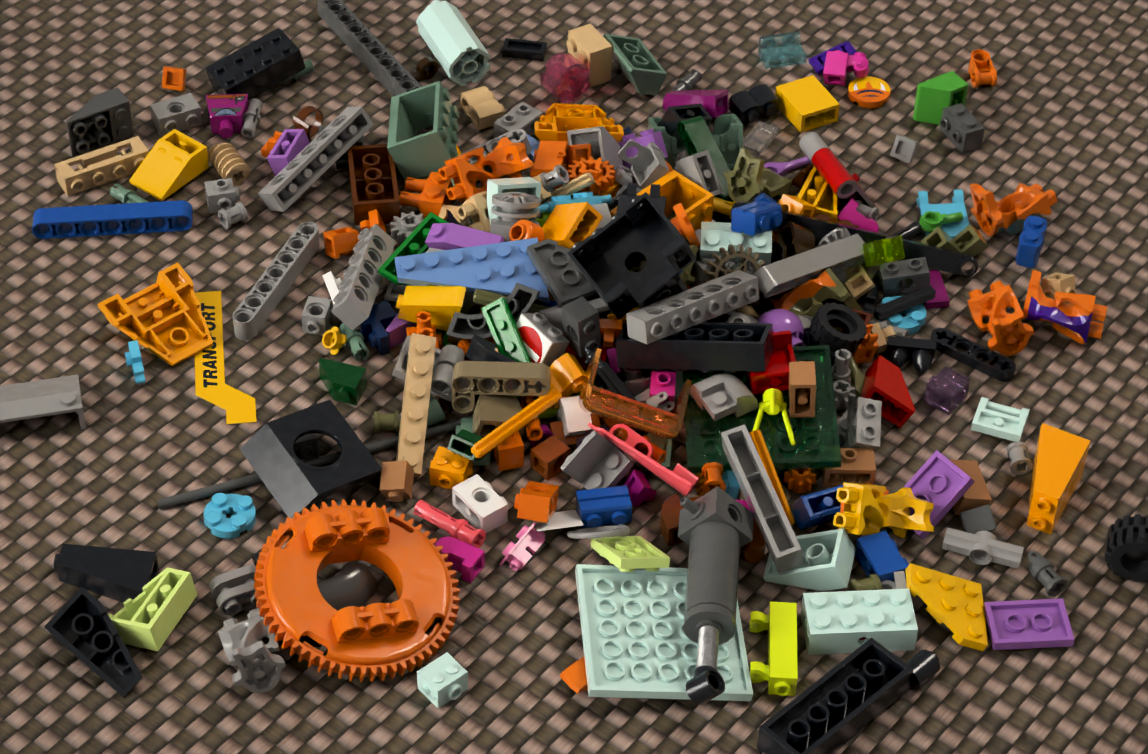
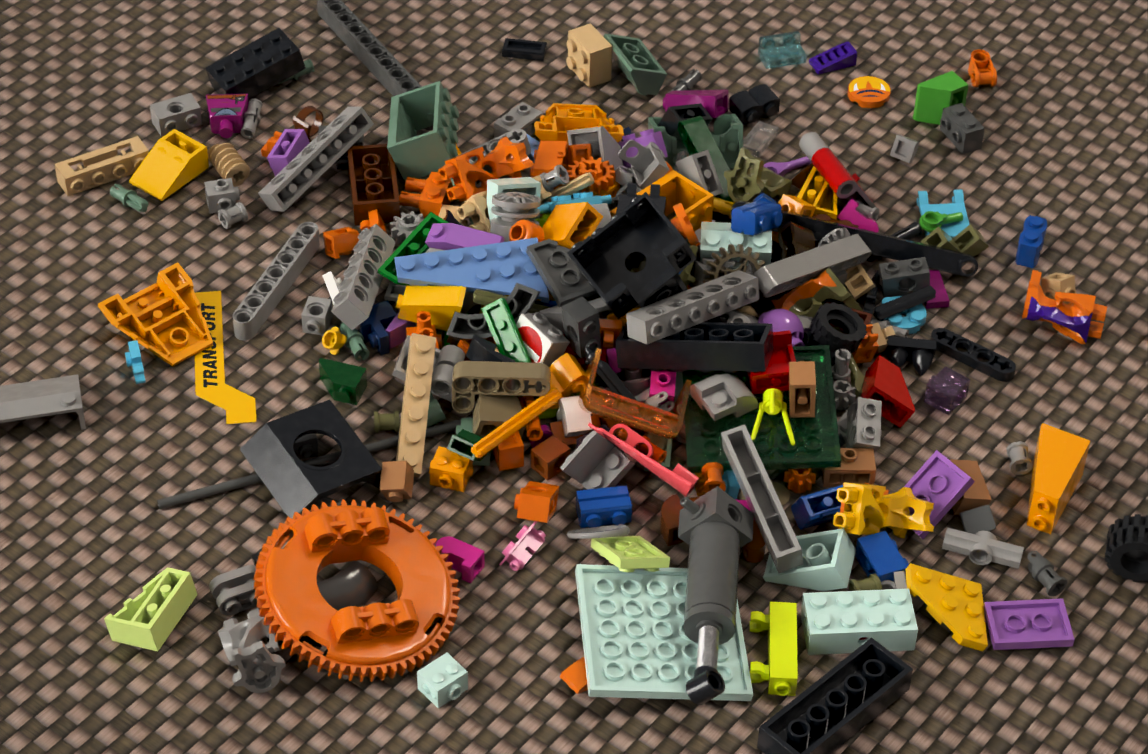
(92, 637): black wedge -> none
(100, 122): dark grey slope -> none
(105, 570): black slope -> none
(112, 219): blue beam -> none
(174, 78): orange tile -> none
(224, 504): medium azure plate -> none
(425, 69): dark brown plate -> none
(453, 42): light aqua brick -> none
(456, 528): coral pin -> none
(480, 503): white brick -> none
(481, 107): tan brick -> none
(560, 520): white sticker -> none
(565, 77): clear pink brick -> none
(639, 488): magenta tile -> none
(762, 450): light orange axle -> none
(807, 103): yellow brick -> none
(840, 64): dark pink brick -> none
(883, 251): clear neon green slope -> none
(924, 665): black brick -> none
(999, 420): light aqua plate -> none
(1007, 330): orange hips -> none
(1012, 210): orange hips -> none

